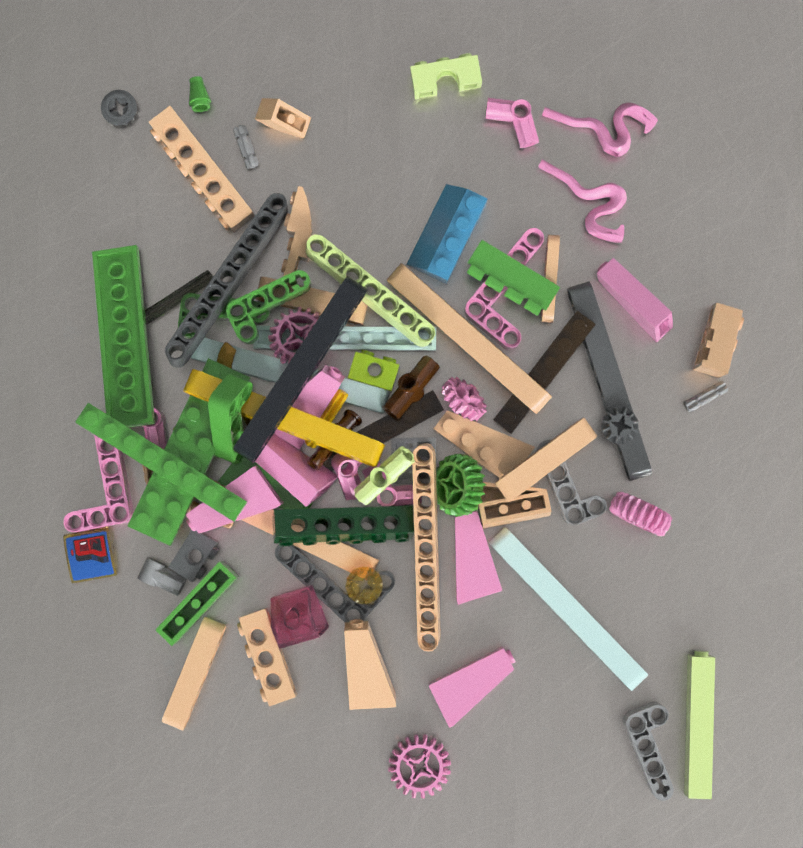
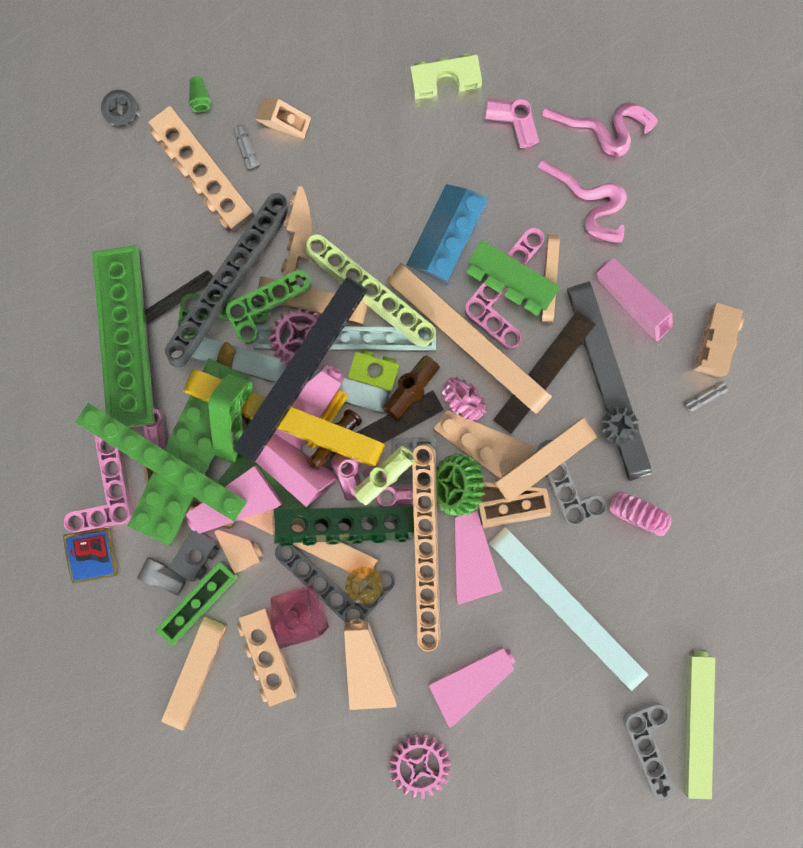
(239, 550): none -> light nougat slope

